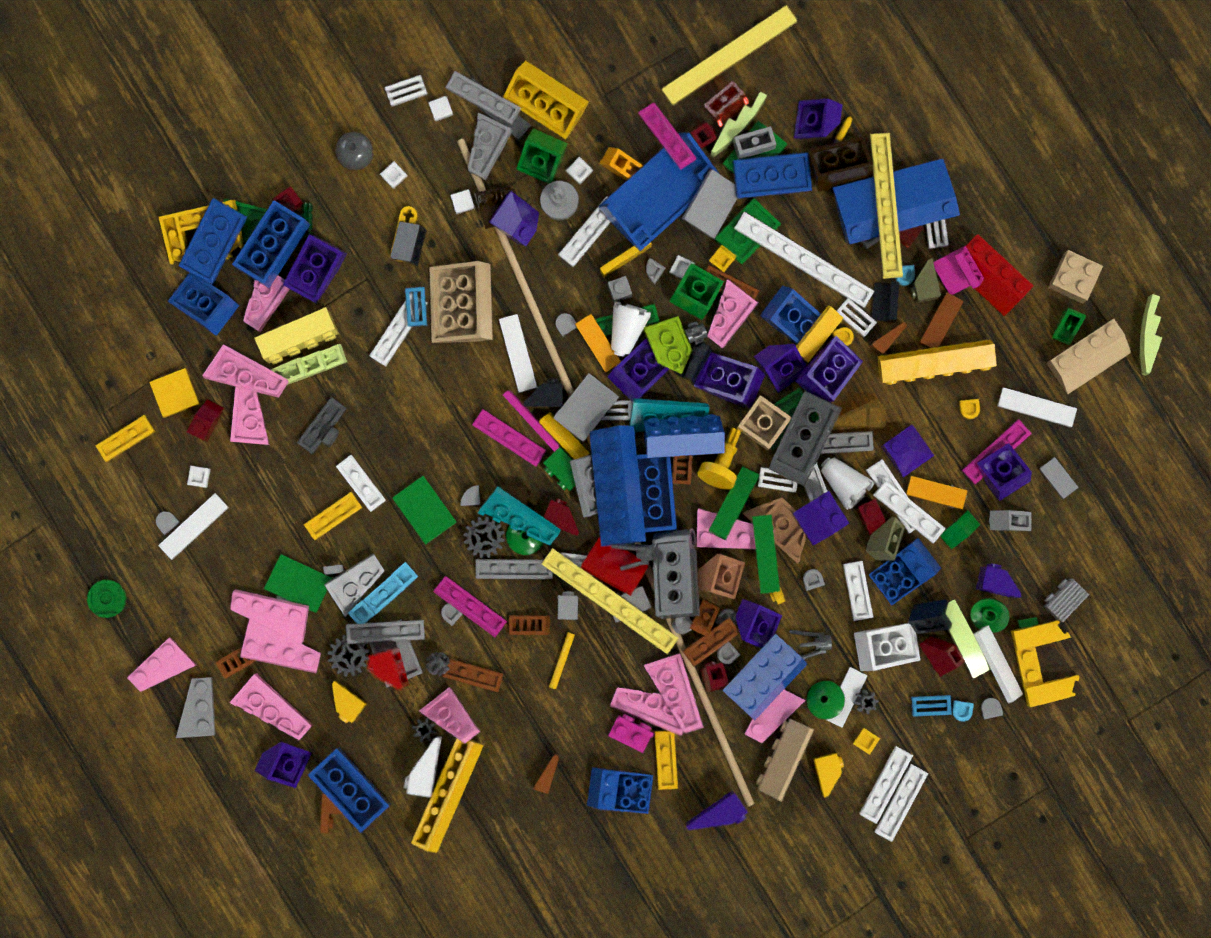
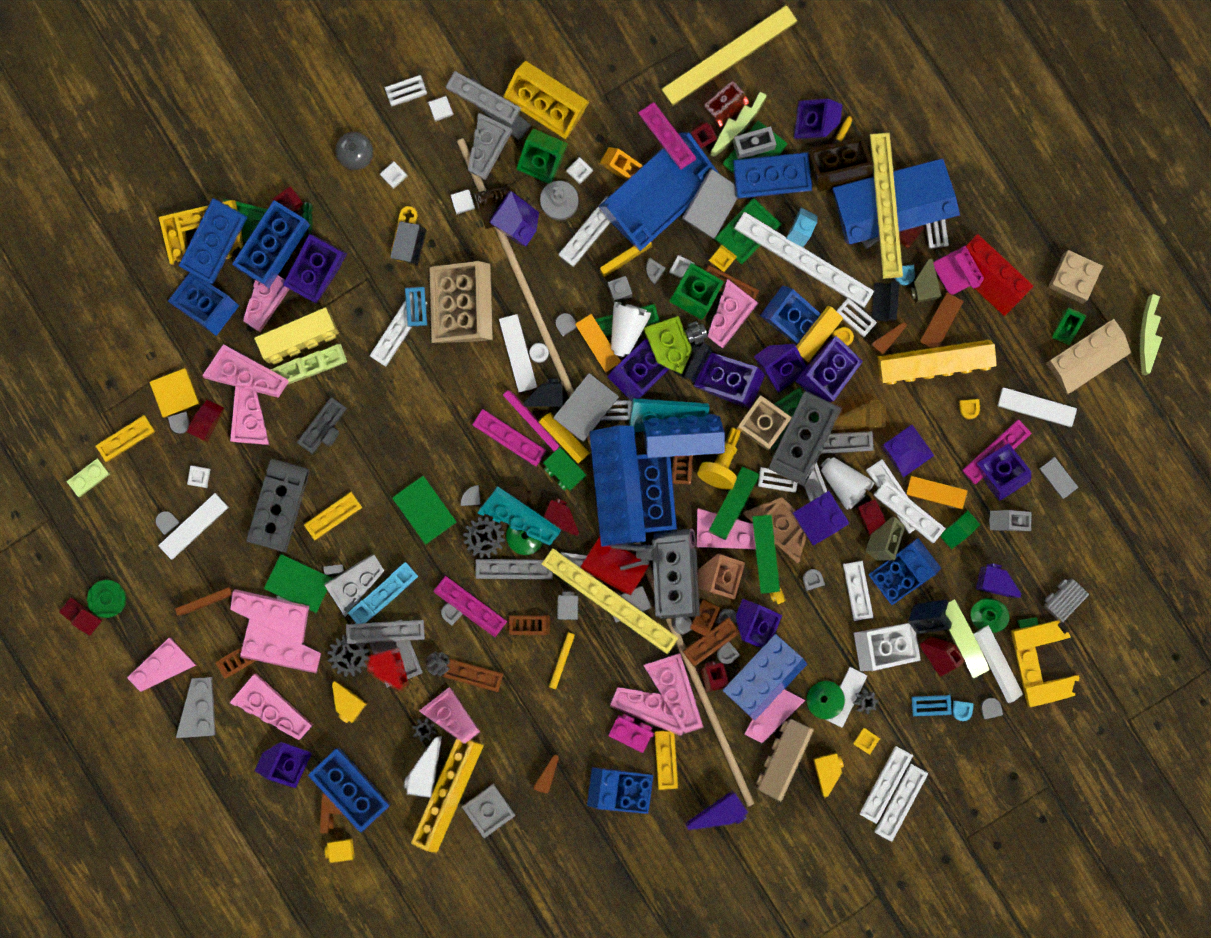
(80, 616): none -> dark red slope
(88, 477): none -> yellowish green plate
(179, 423): none -> light grey tile
(205, 601): none -> dark orange tile
(278, 475): none -> dark grey hinge
(340, 850): none -> yellow brick
(361, 483): white tile -> none
(488, 810): none -> light grey tile
(539, 352): none -> white tile
(585, 484): light grey tile -> none
(802, 227): none -> medium azure slope
(822, 642): dark grey plant -> none

